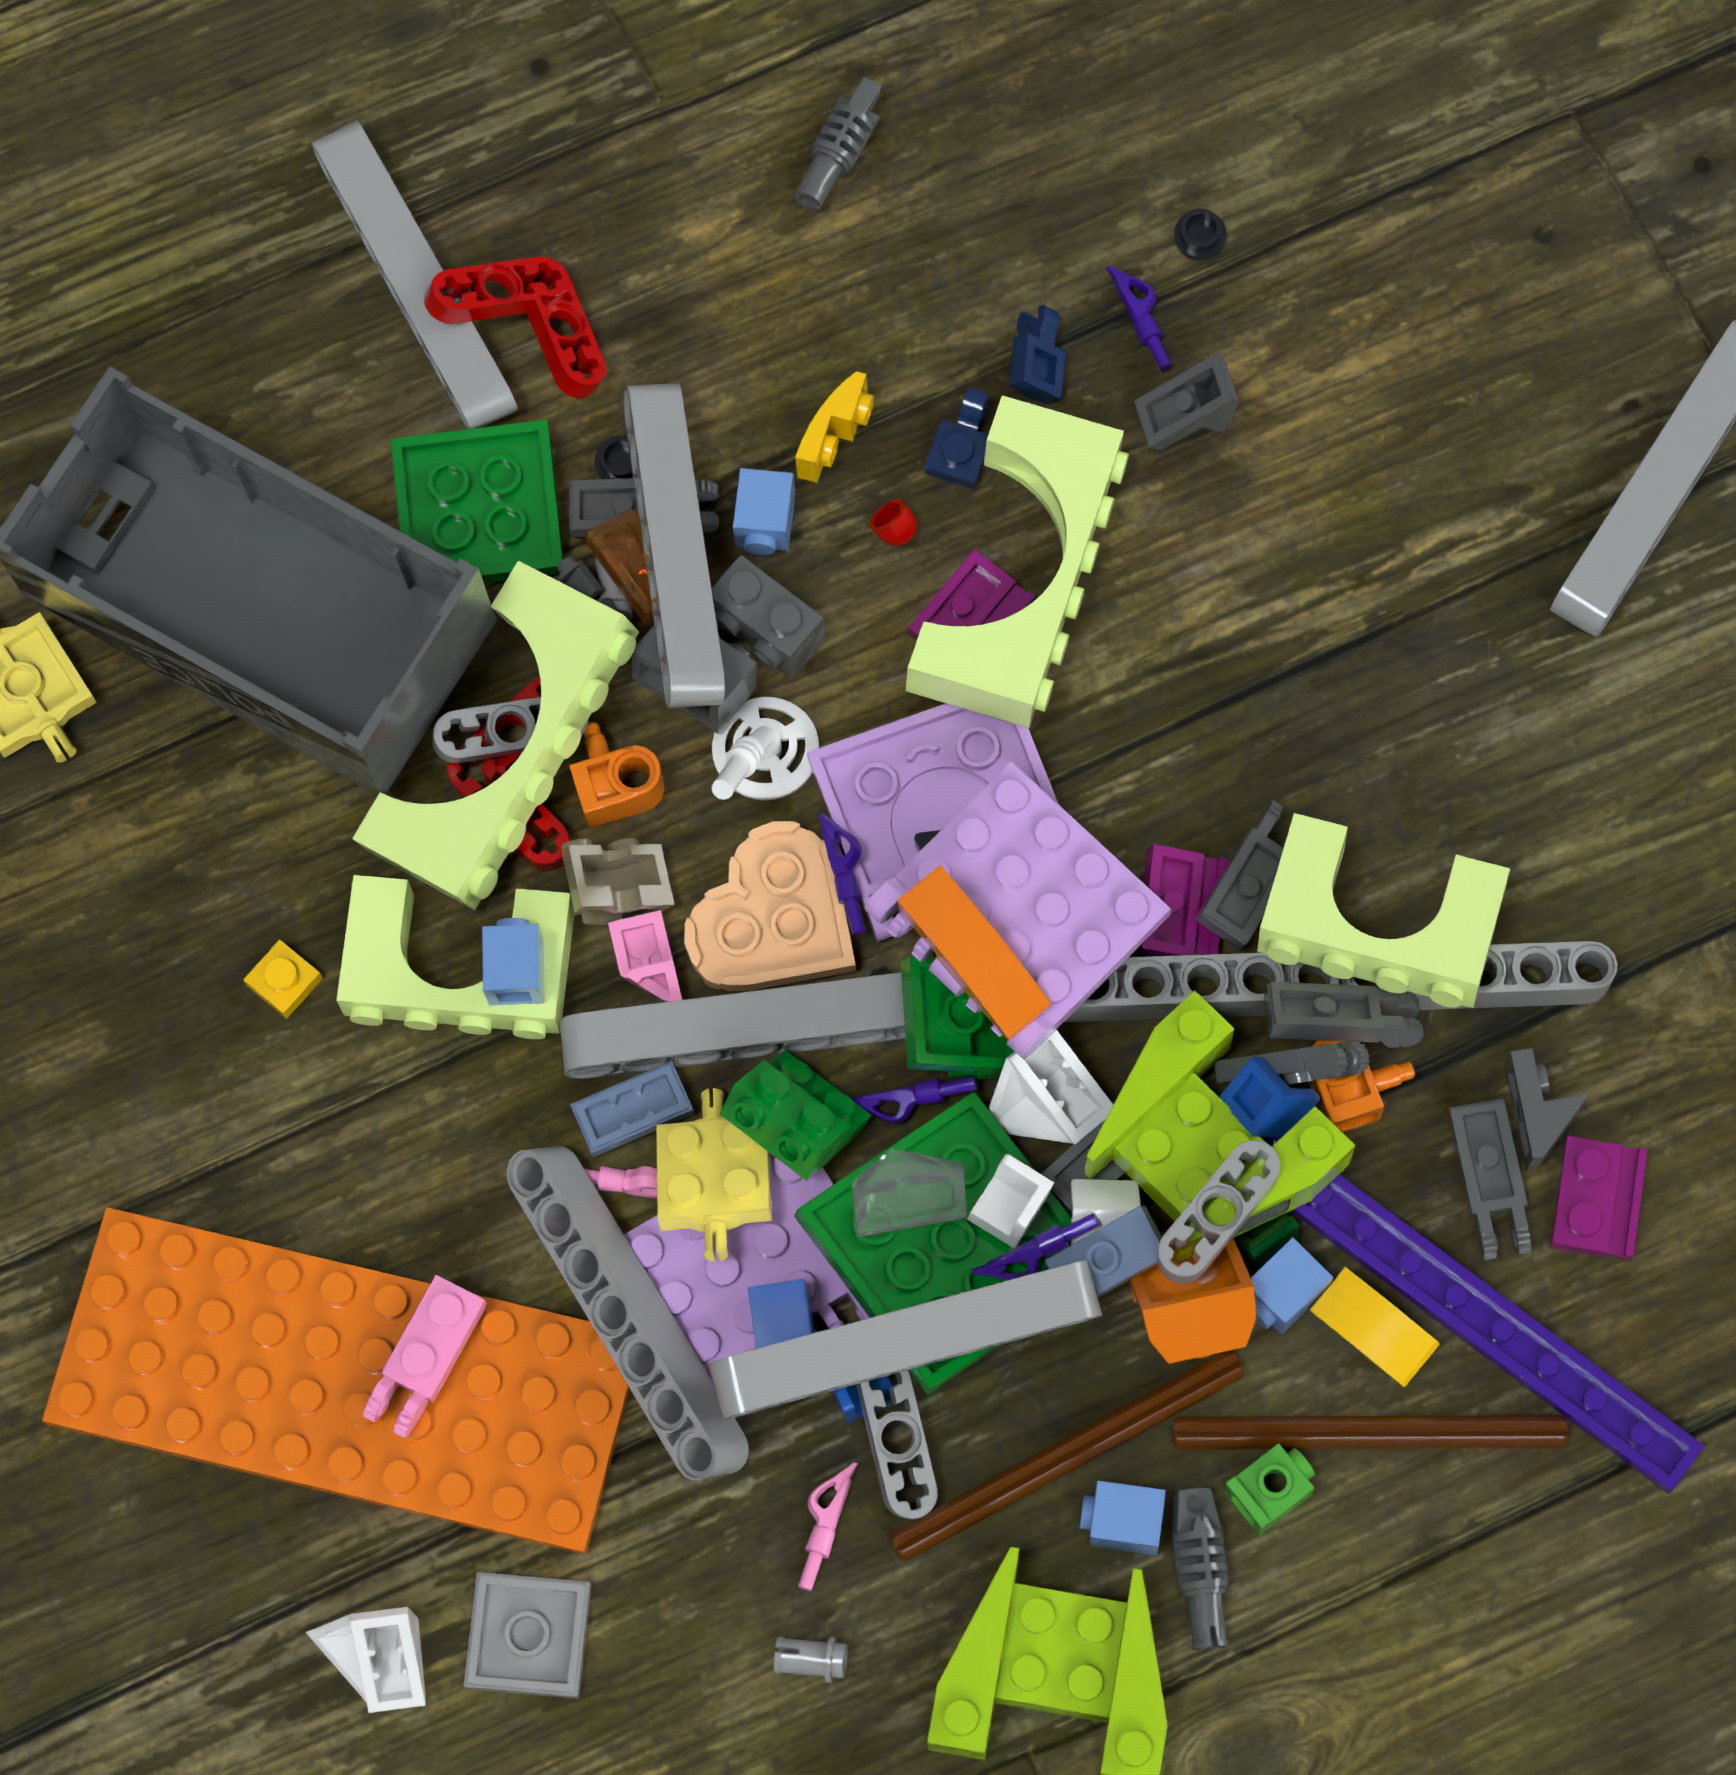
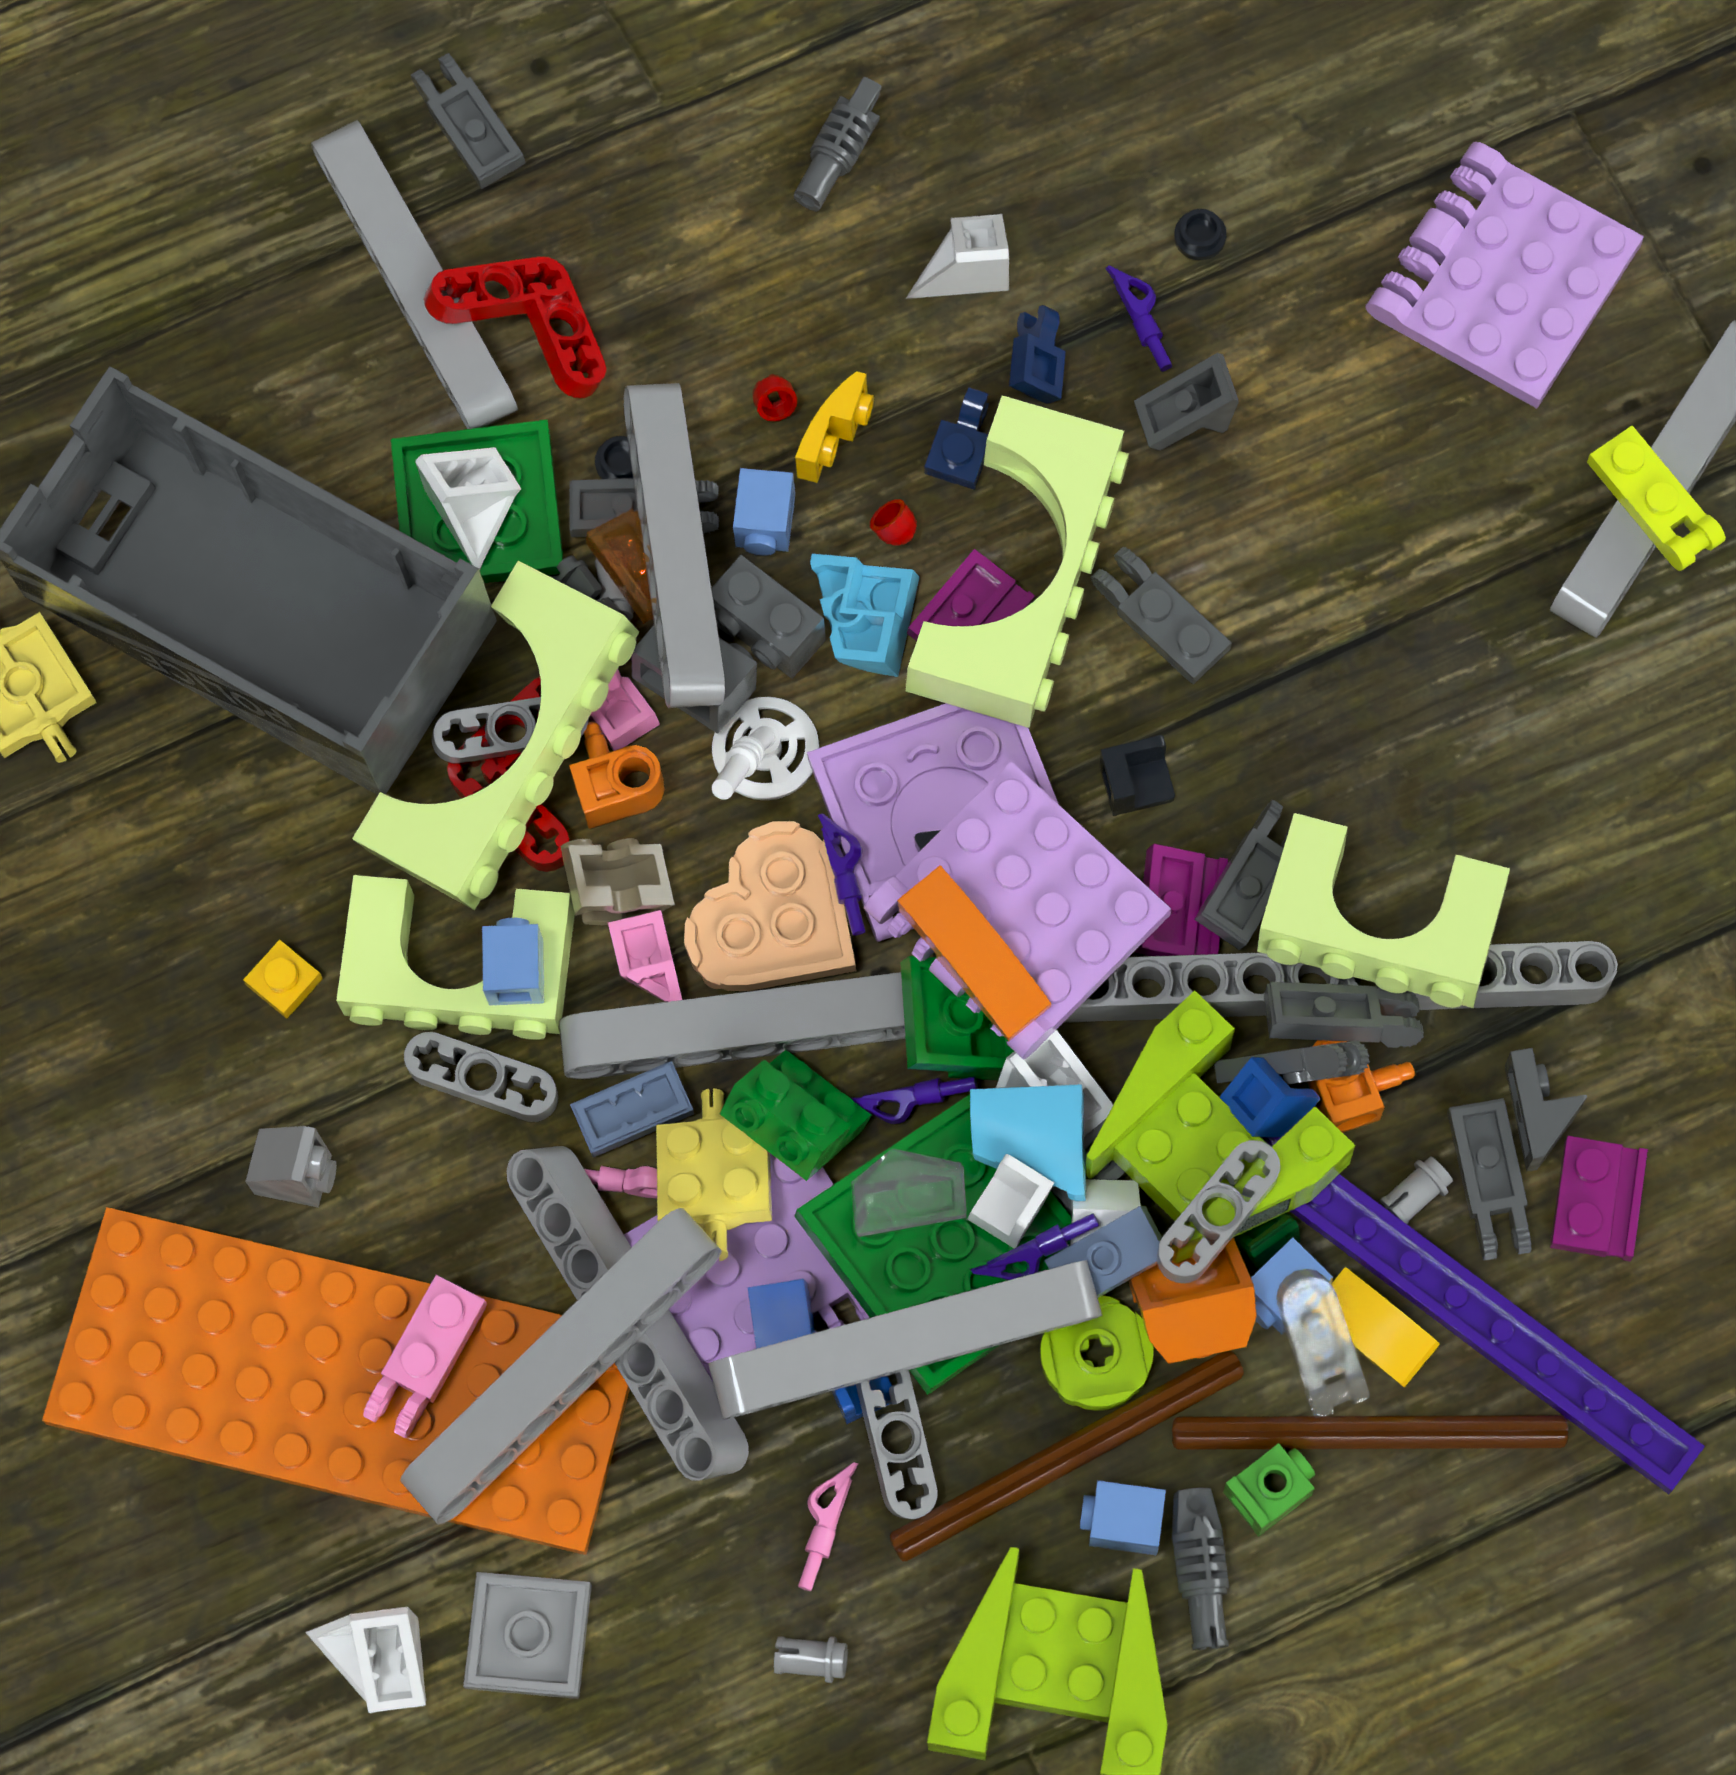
(291, 1165): none -> light grey slope
(449, 1048): none -> light grey beam
(470, 124): none -> dark grey hinge
(470, 495): none -> white slope
(560, 1366): none -> light grey beam
(624, 713): none -> bright pink slope
(780, 409): none -> red hinge
(866, 611): none -> medium azure slope
(968, 260): none -> white slope
(1037, 1128): none -> medium azure slope
(1122, 1374): none -> lime plate
(1136, 775): none -> black panel
(1163, 618): none -> dark grey hinge
(1320, 1341): none -> clear plate
(1417, 1189): none -> light grey pin
(1509, 284): none -> lavender hinge
(1655, 498): none -> neon yellow plate

